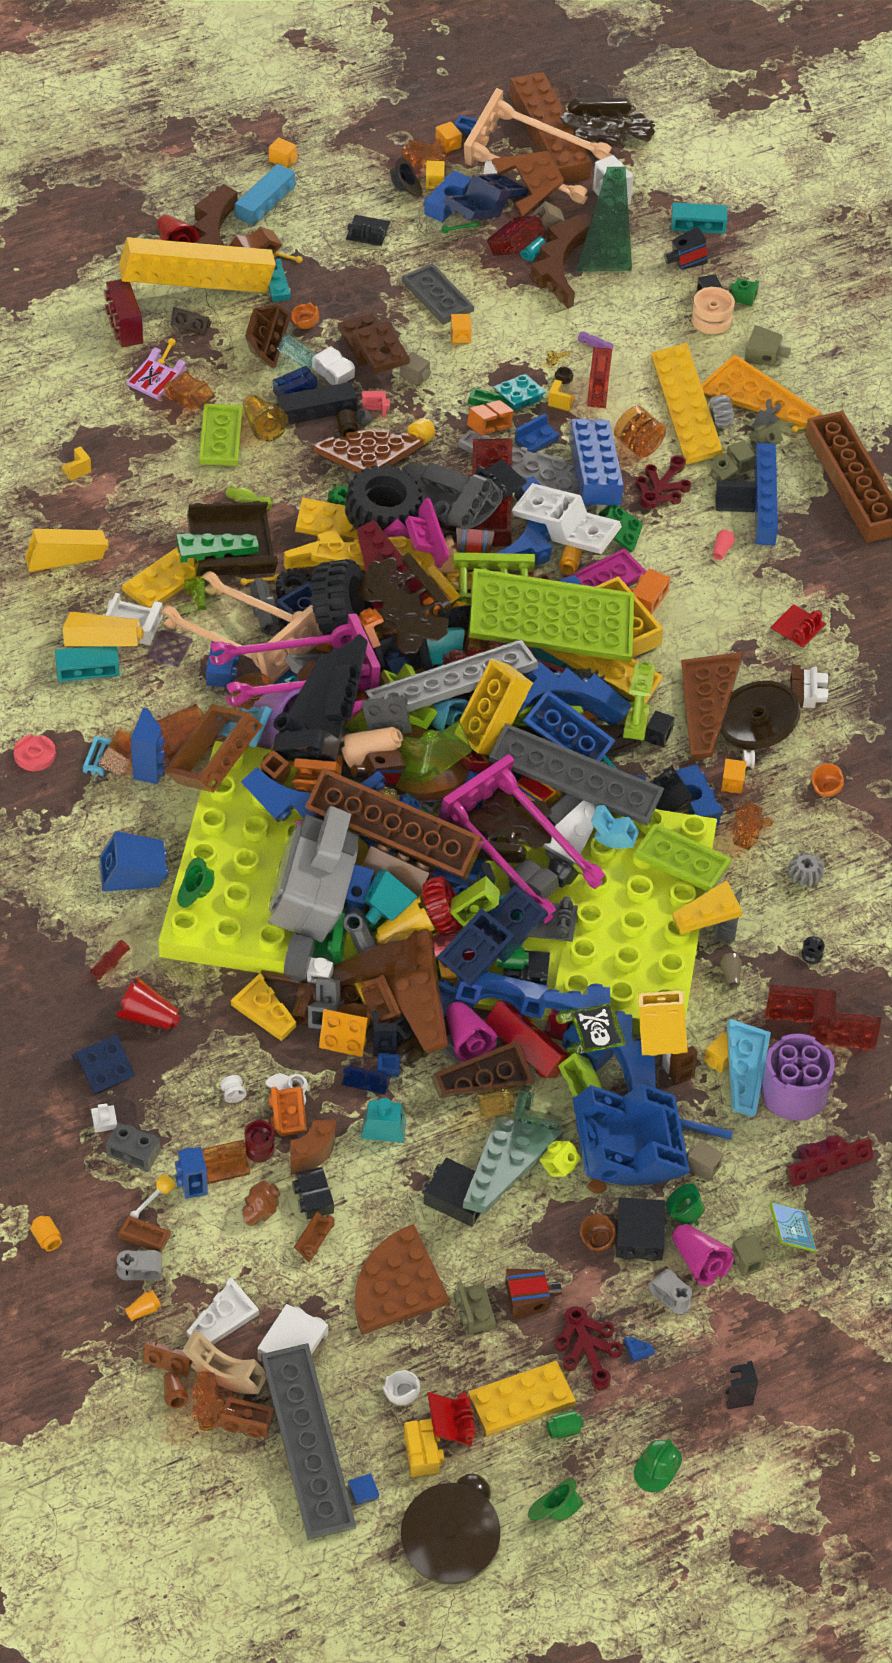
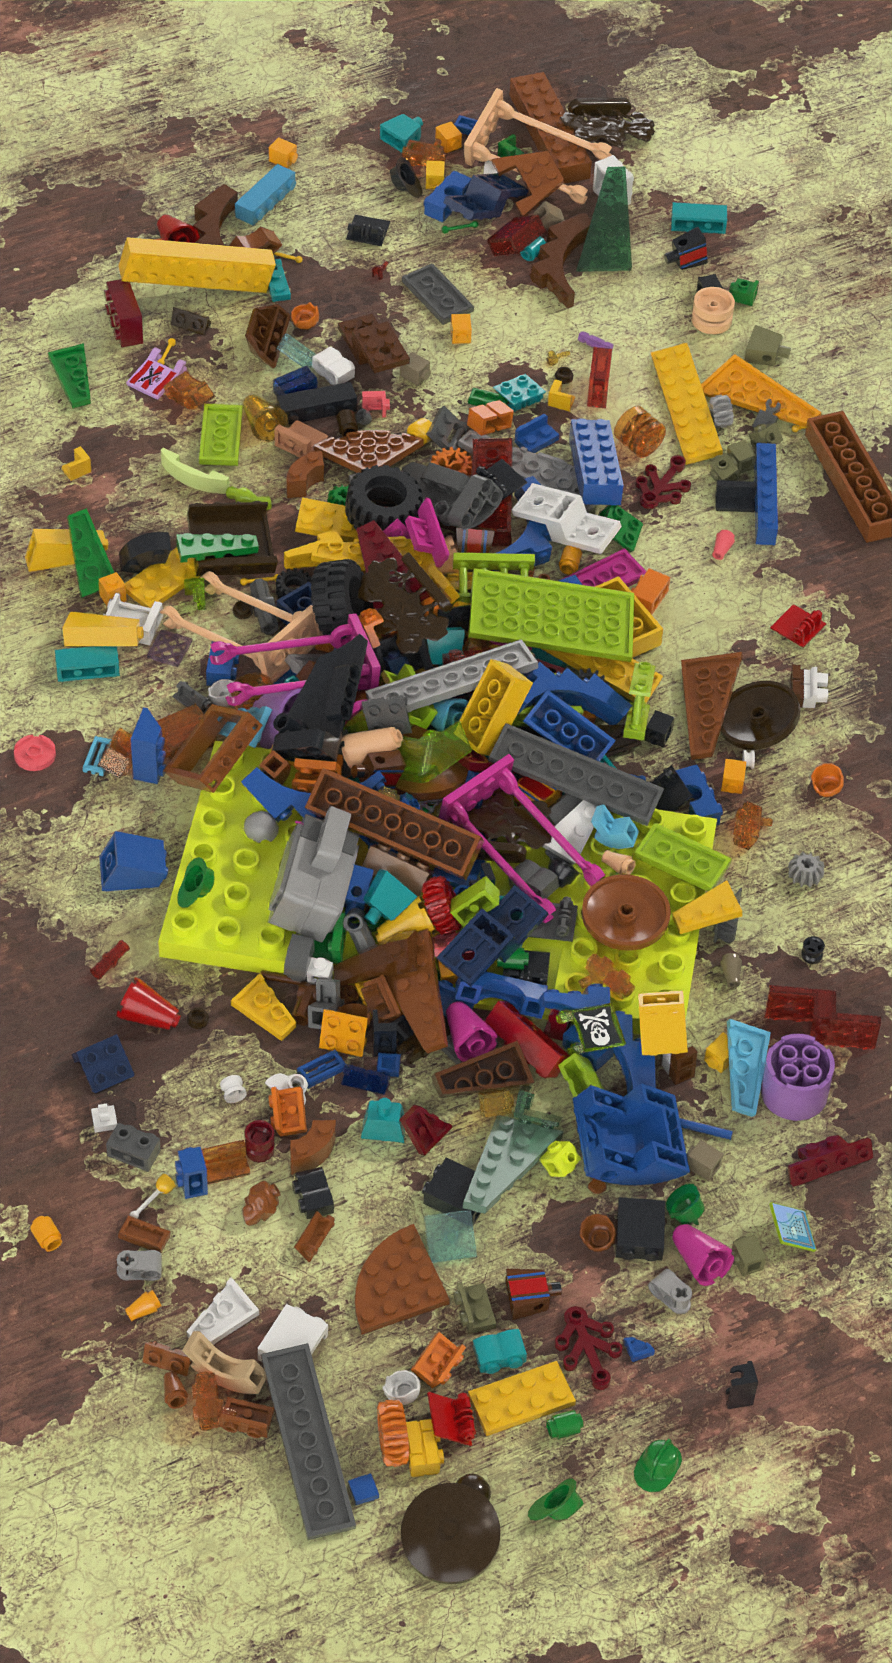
(72, 373): none -> green wing
(88, 553): none -> green wing
(110, 585): none -> light orange brick
(145, 551): none -> black brick
(188, 696): none -> dark grey hinge
(192, 477): none -> yellowish green slope
(197, 1018): none -> dark brown plate
(219, 691): none -> white hair
(242, 610): none -> dark brown plate
(261, 826): none -> light grey hair
(298, 438): none -> nougat bracket
(305, 473): none -> dark orange brick
(324, 1071): none -> blue tile
(379, 270): none -> clear red hand
(393, 1433): none -> orange gear
(399, 130): none -> teal torso
(424, 1128): none -> dark red wing
(437, 1360): none -> orange bracket
(442, 427): none -> dark grey plate
(450, 1236): none -> clear light blue plate
(453, 460): none -> orange gear
(499, 1351): none -> teal brick
(508, 147): none -> green panel
(603, 973): none -> clear orange brick
(619, 862): none -> light nougat cone
(626, 912): none -> dark orange dish

